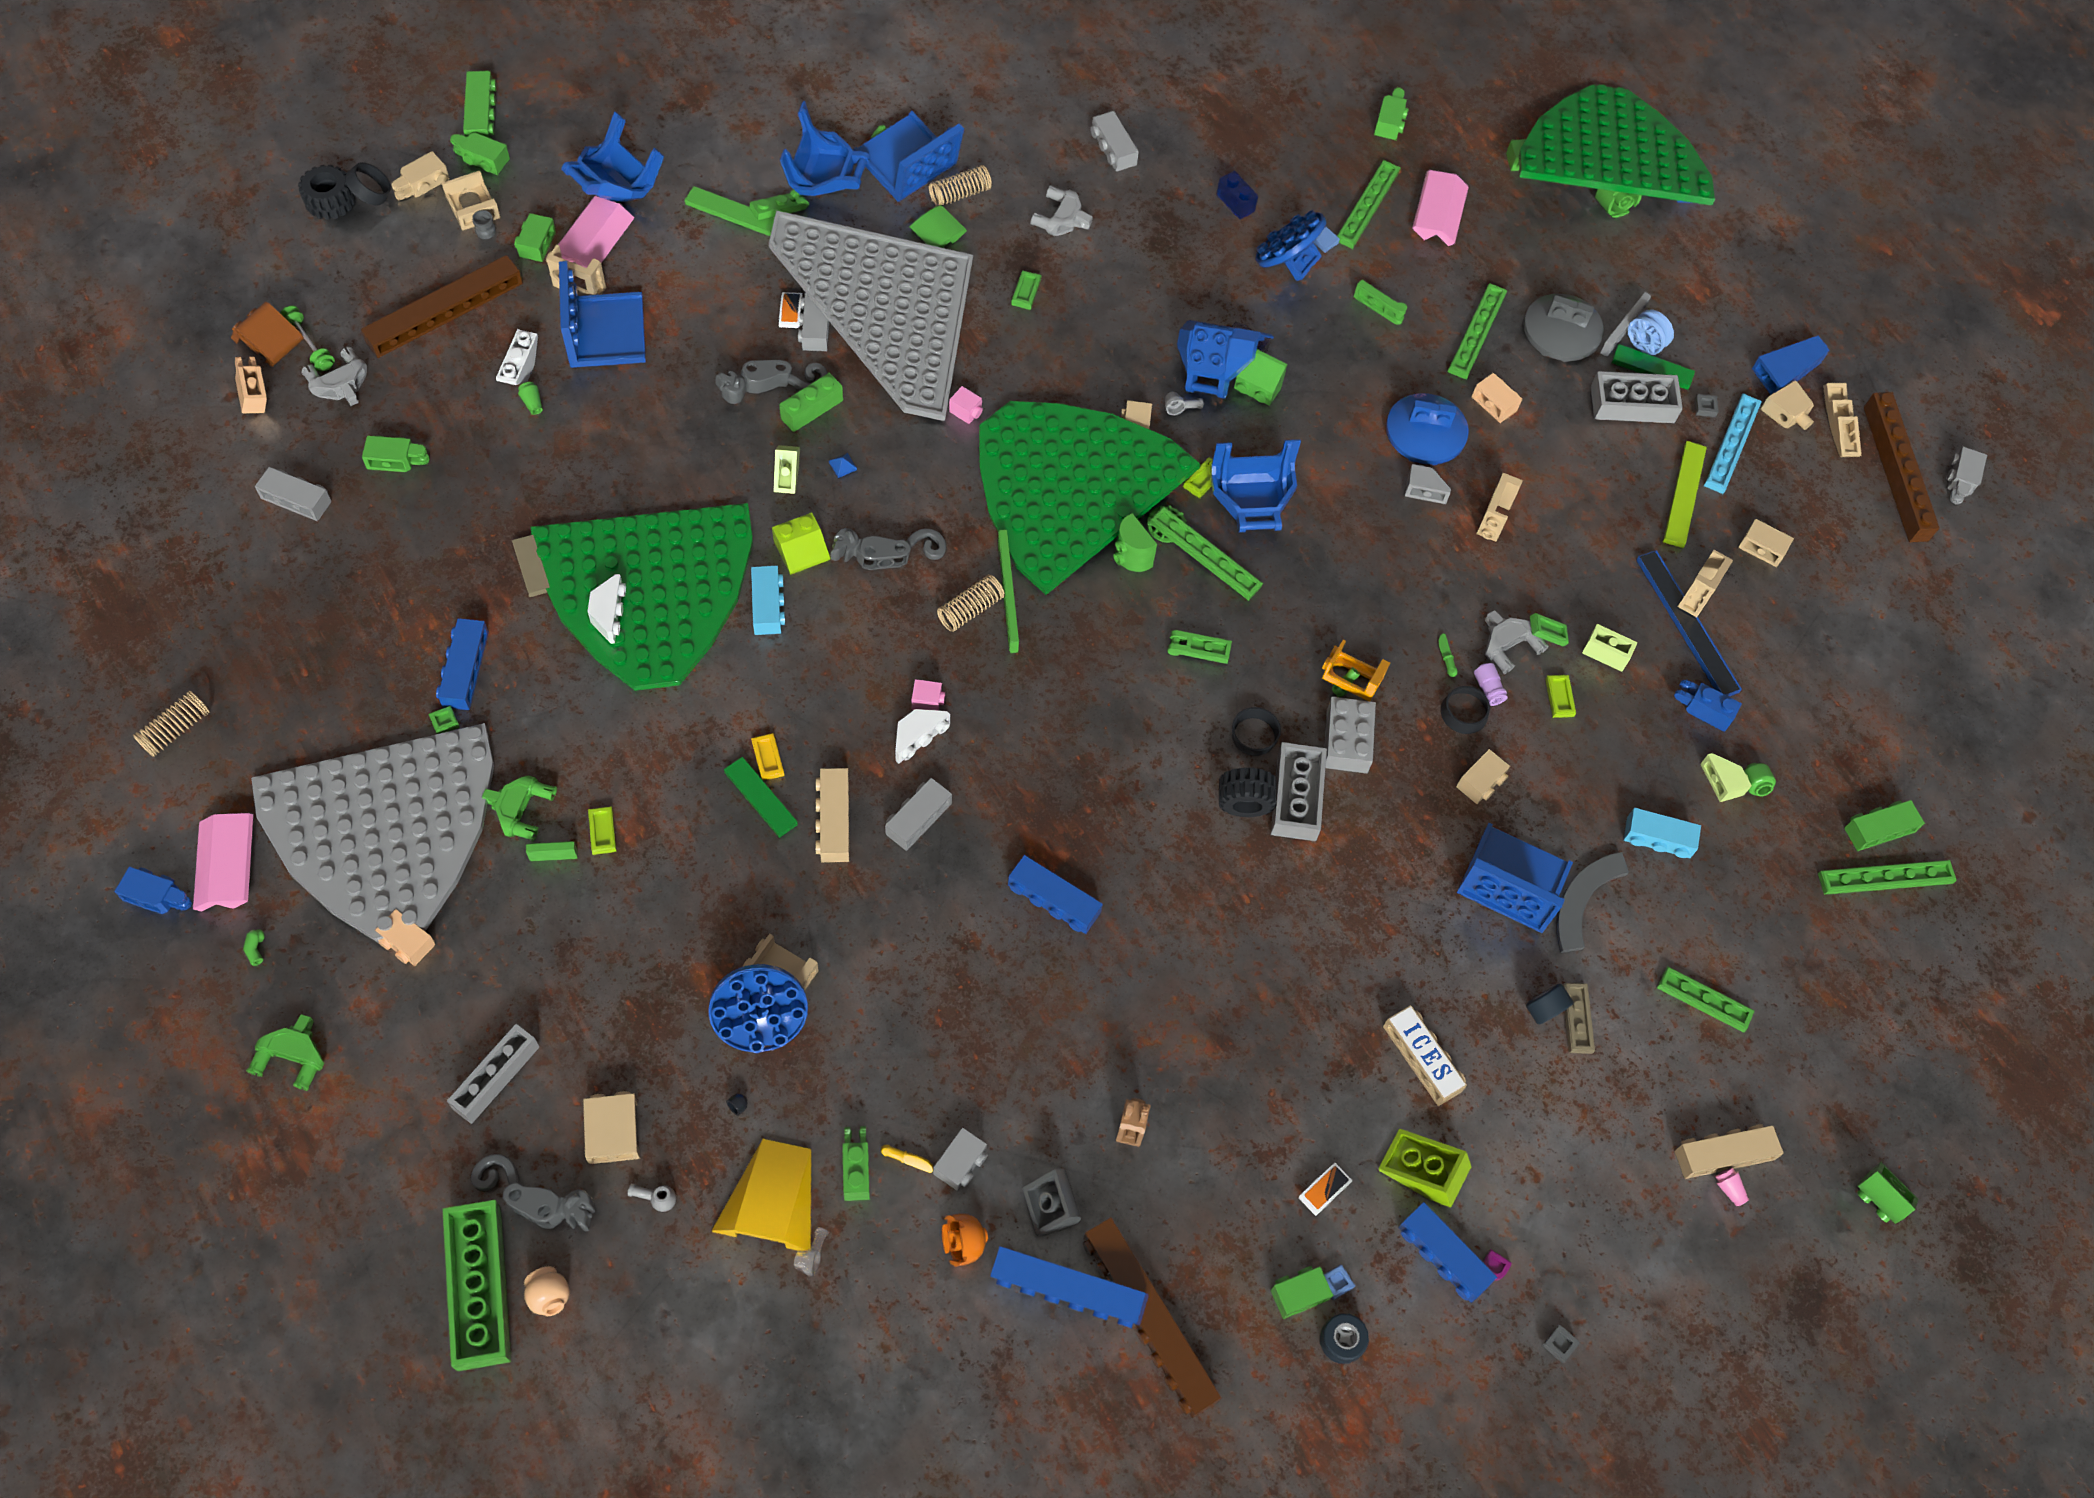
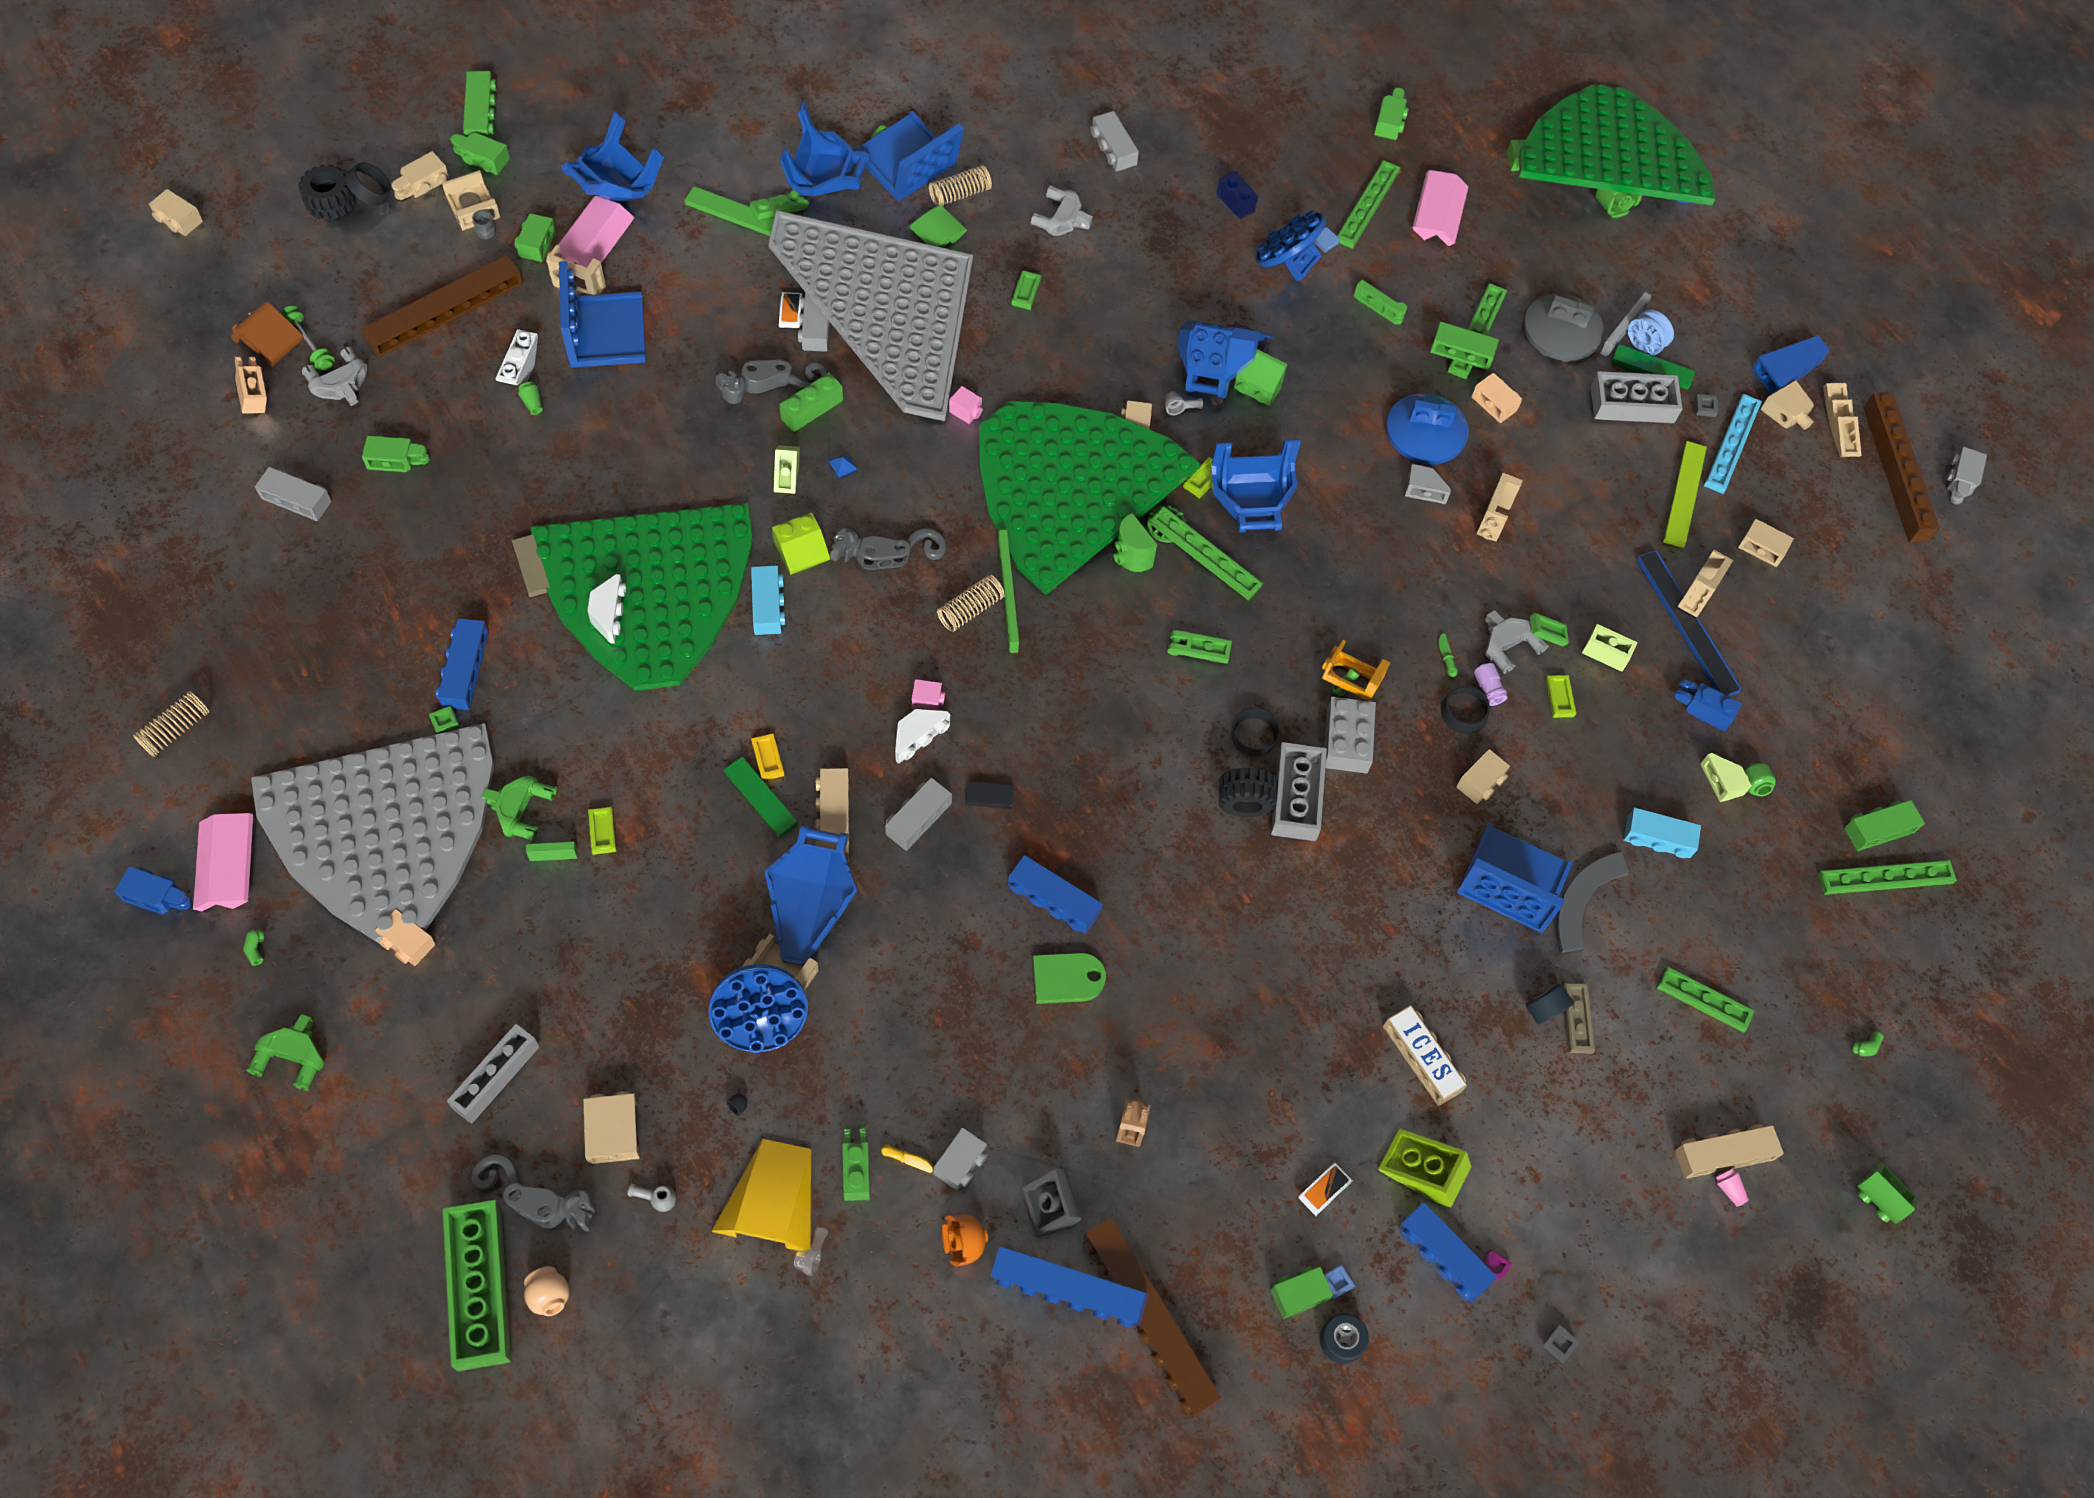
(175, 212): none -> tan brick
(809, 893): none -> blue windscreen
(989, 795): none -> black tile
(1065, 977): none -> bright green tile
(1464, 345): none -> bright green brick
(1869, 1047): none -> bright green arm

